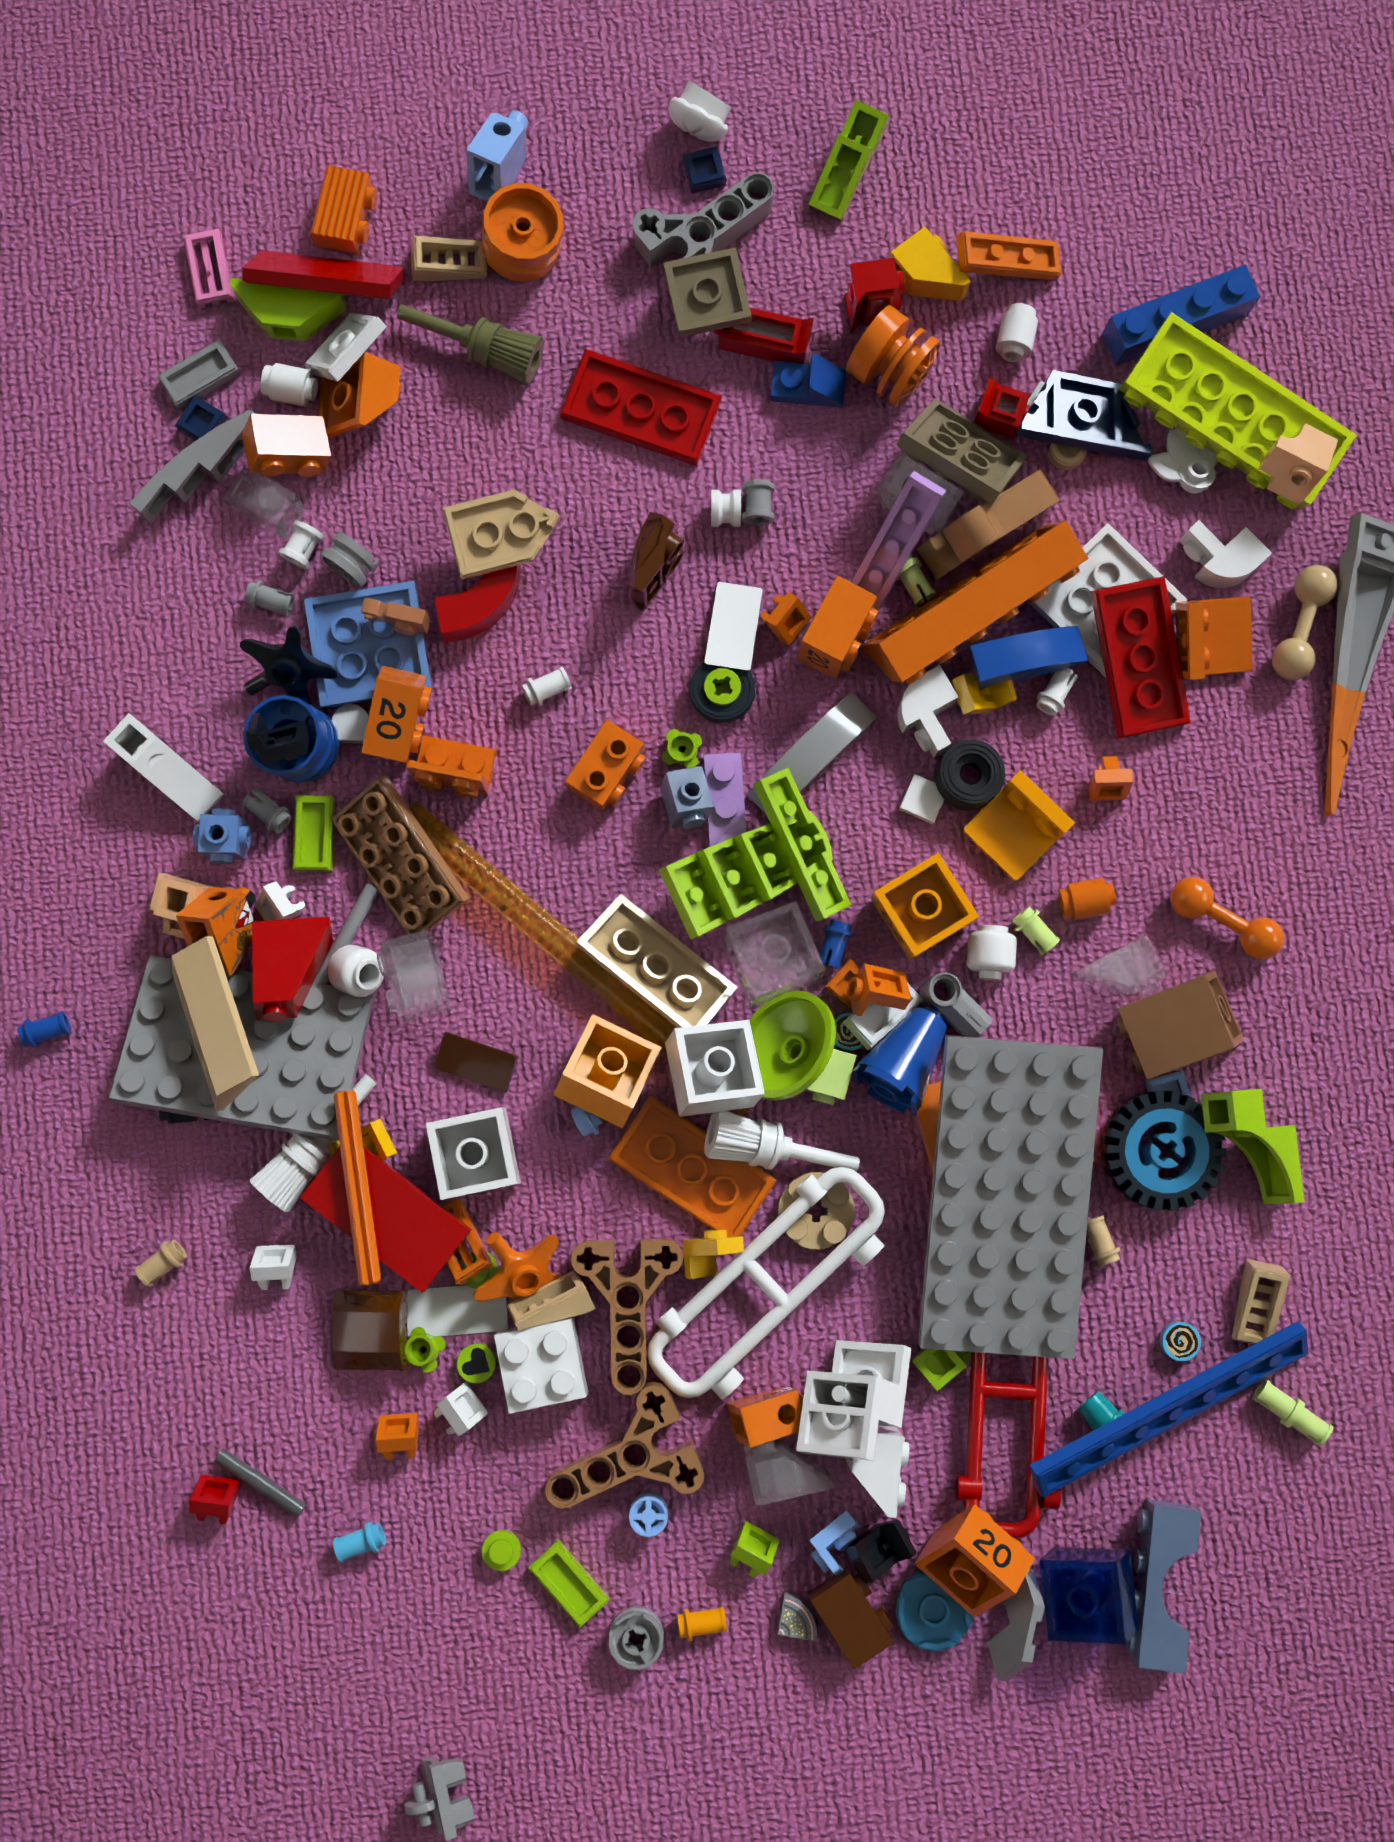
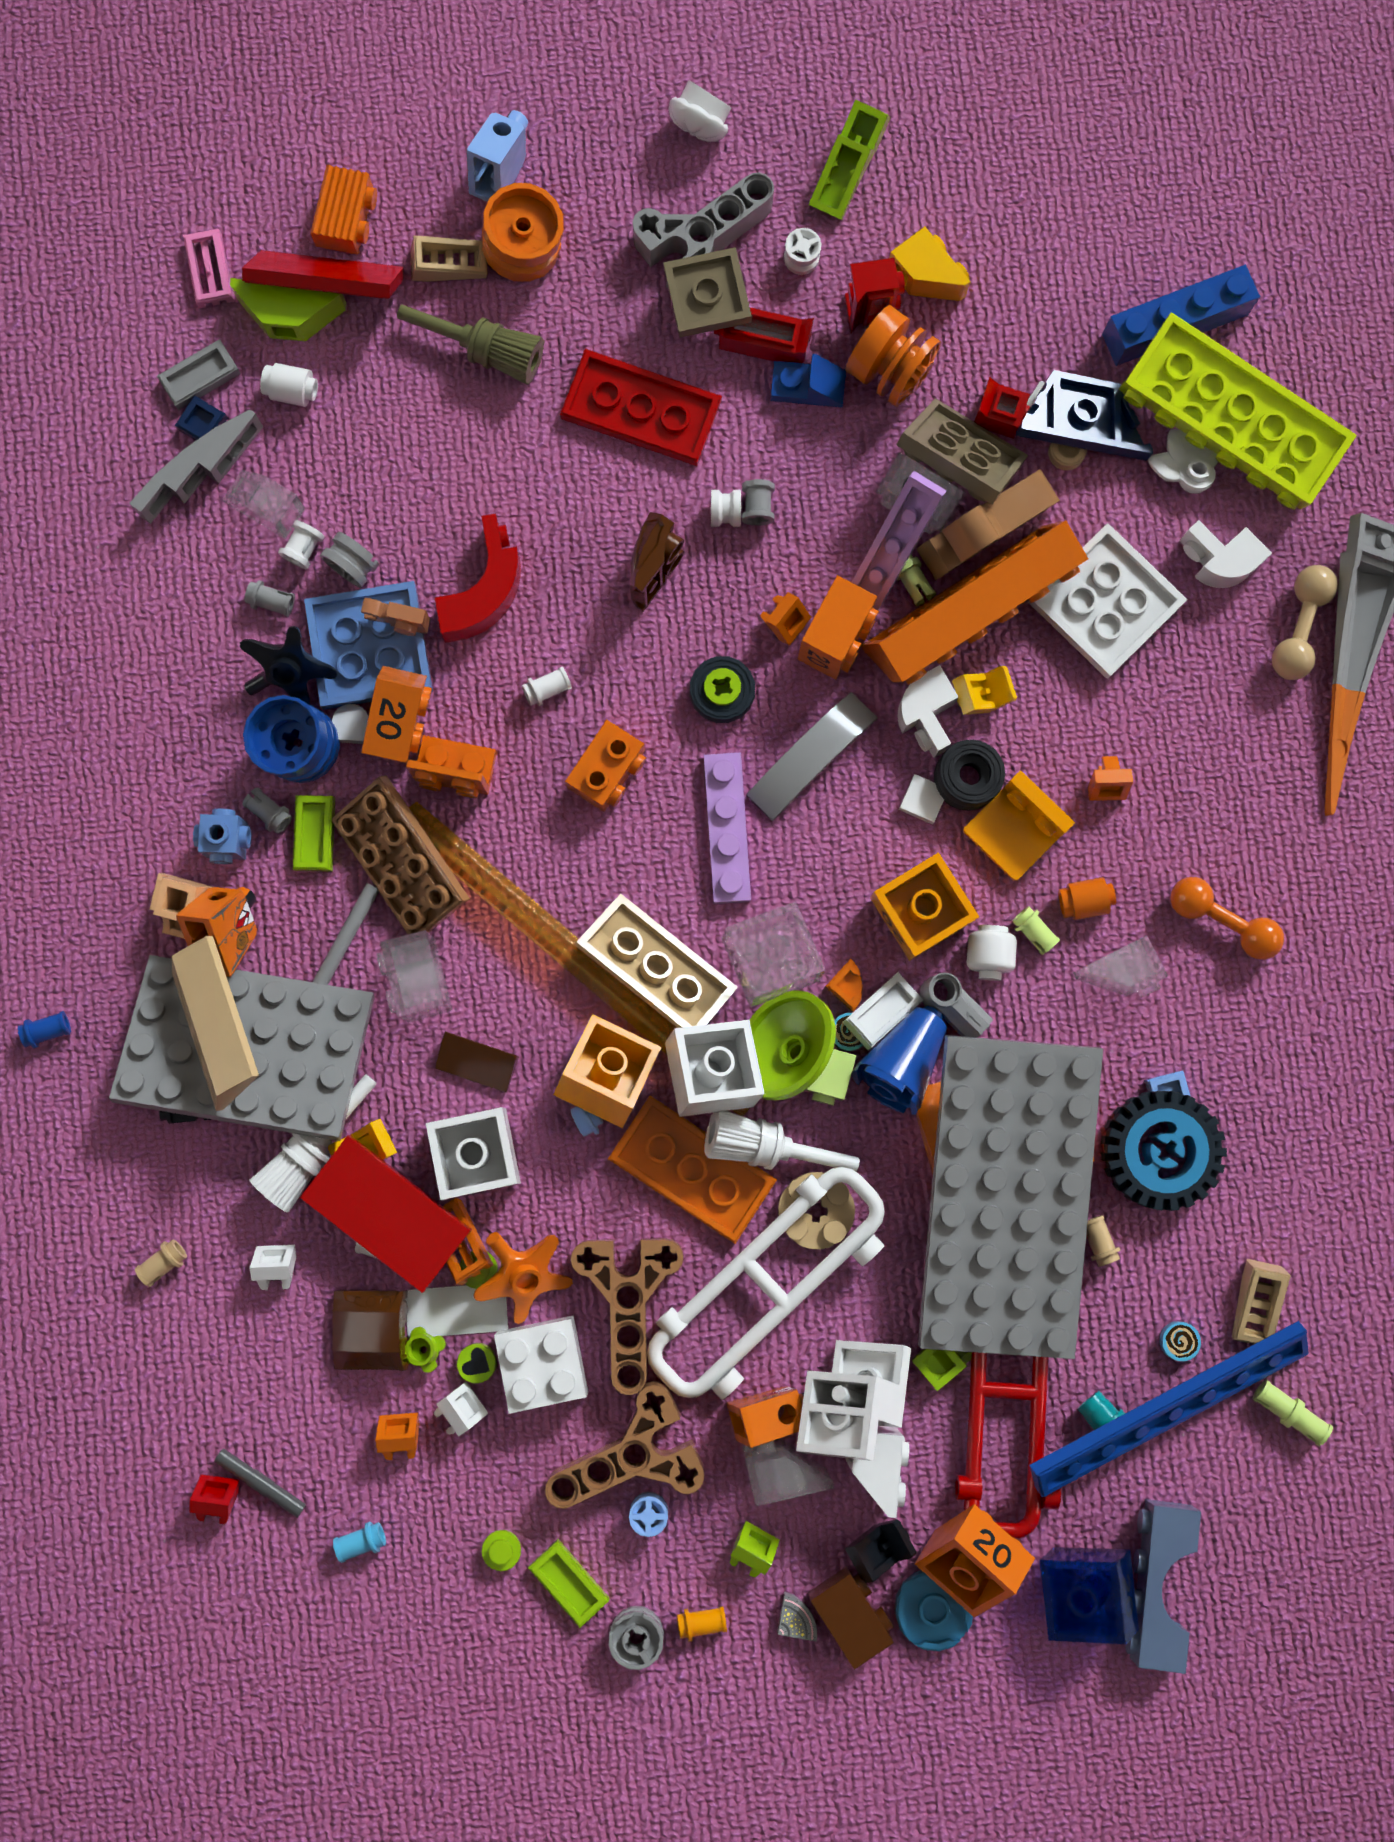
(163, 767): white slope -> none
(274, 903): white tile -> none
(278, 743): black bracket -> none
(286, 444): brick -> none
(286, 963): red slope -> none
(345, 346): white tile -> none
(354, 971): white head -> none
(357, 1187): orange axle -> none
(359, 395): orange slope -> none
(447, 1814): light grey hips -> none
(497, 532): tan tile -> none
(552, 1302): tan slope -> none
(677, 739): lime plate -> none
(686, 797): sand blue brick -> none
(702, 1252): yellow bracket -> none
(704, 169): dark blue tile -> none
(733, 626): white sticker -> none
(759, 864): lime slope -> none
(804, 242): none -> white wheel
(835, 942): blue pin -> none
(837, 1534): light blue bracket -> none
(879, 987): orange bracket -> none
(1008, 256): orange tile -> none
(1013, 1646): light grey tile -> none
(1017, 332): white brick -> none
(1027, 655): blue slope -> none
(1056, 691): white pin -> none
(1140, 657): red tile -> none
(1179, 1025): medium nougat slope -> none
(1214, 636): orange bracket -> none
(1269, 1149): lime arch -> none
(1298, 463): light nougat brick -> none

